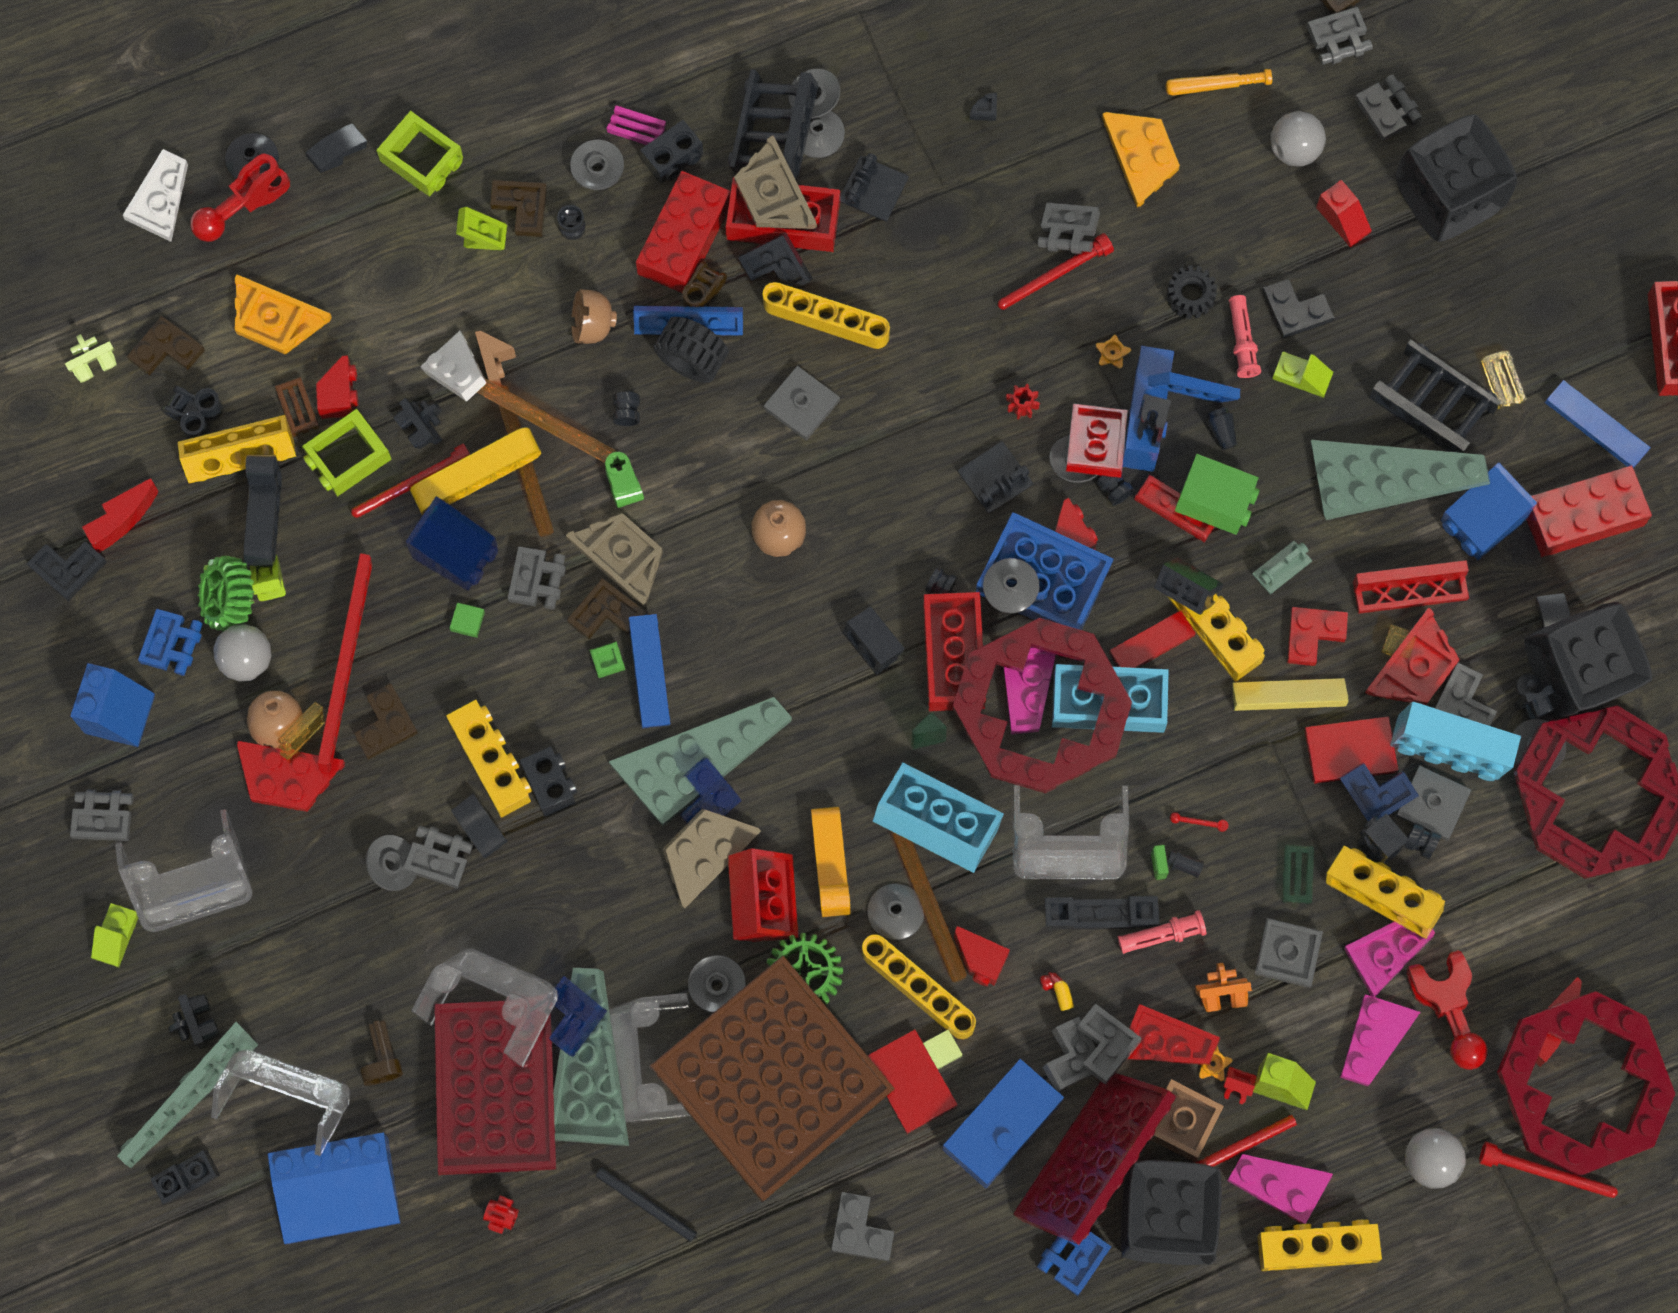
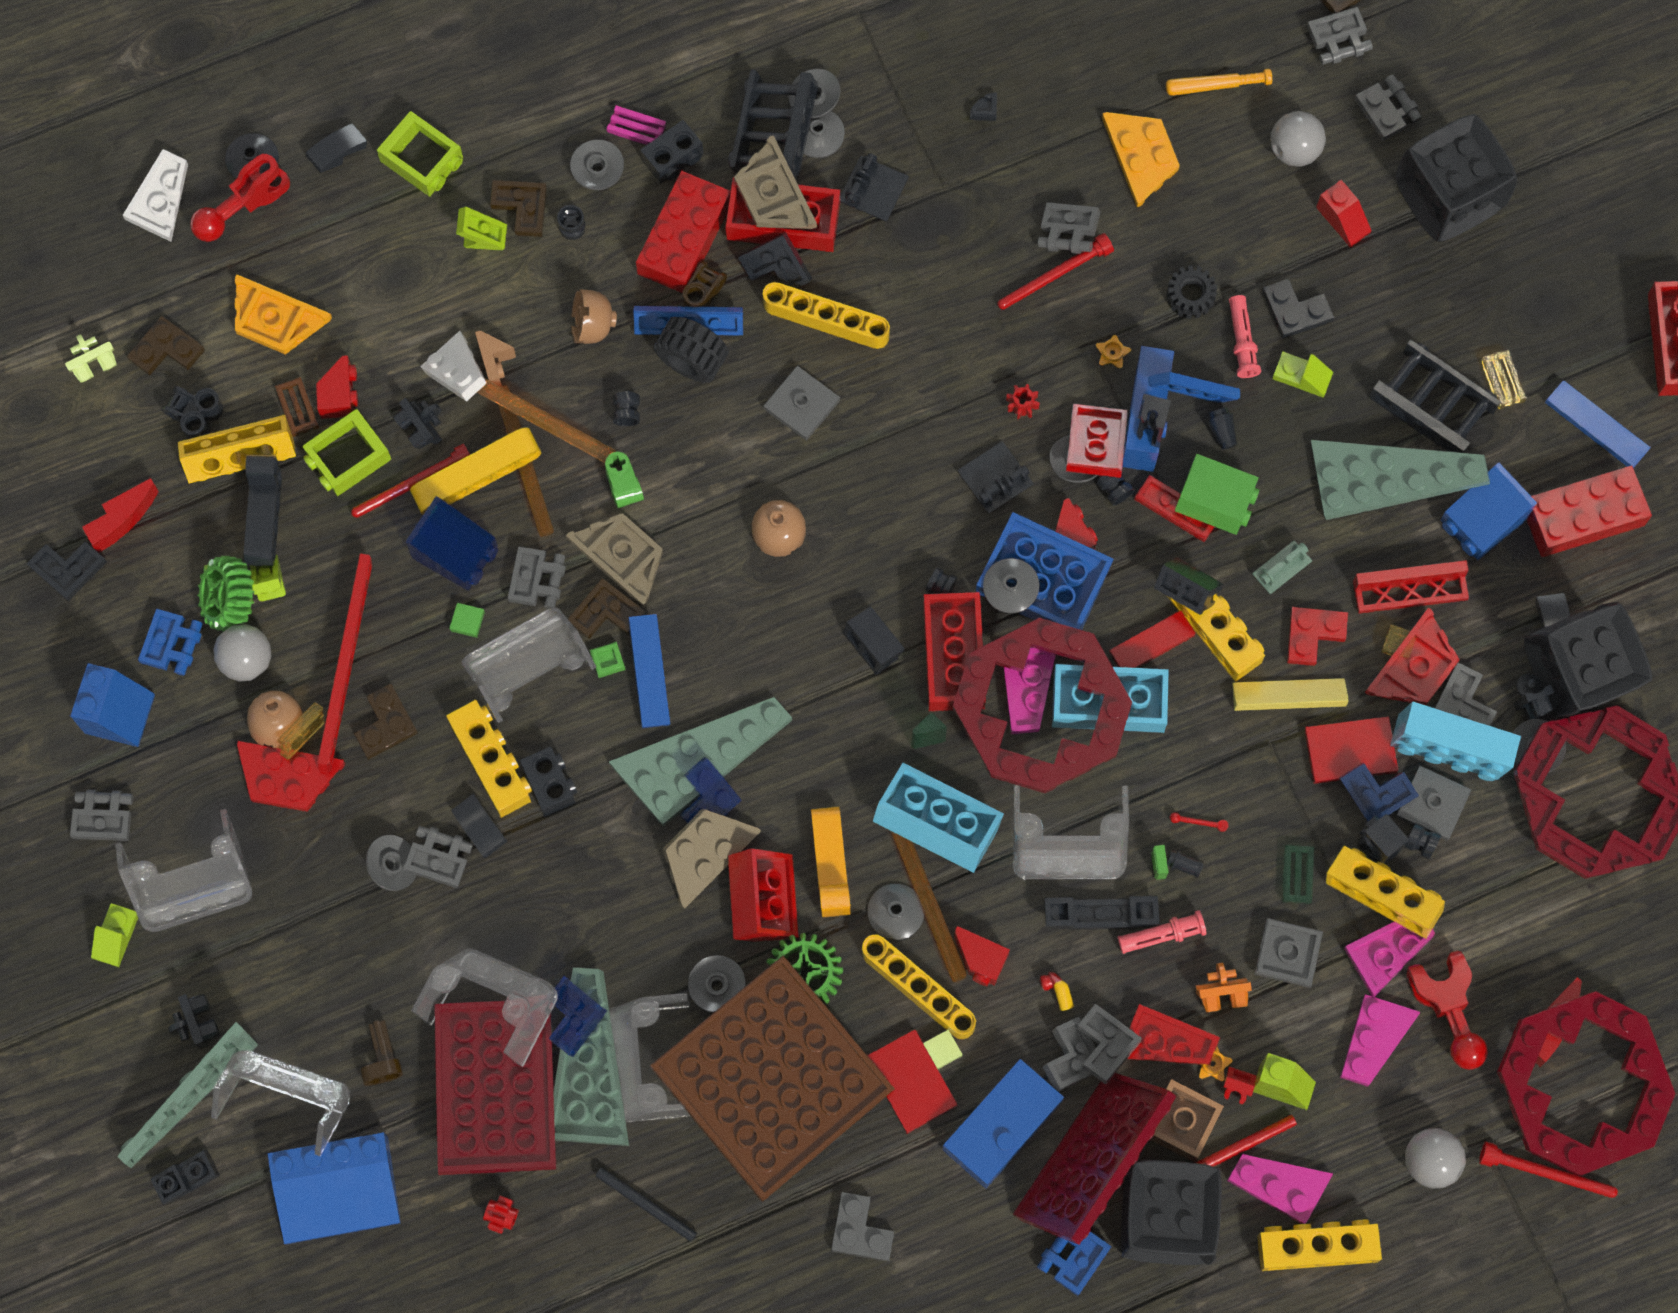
(524, 656): none -> clear windscreen

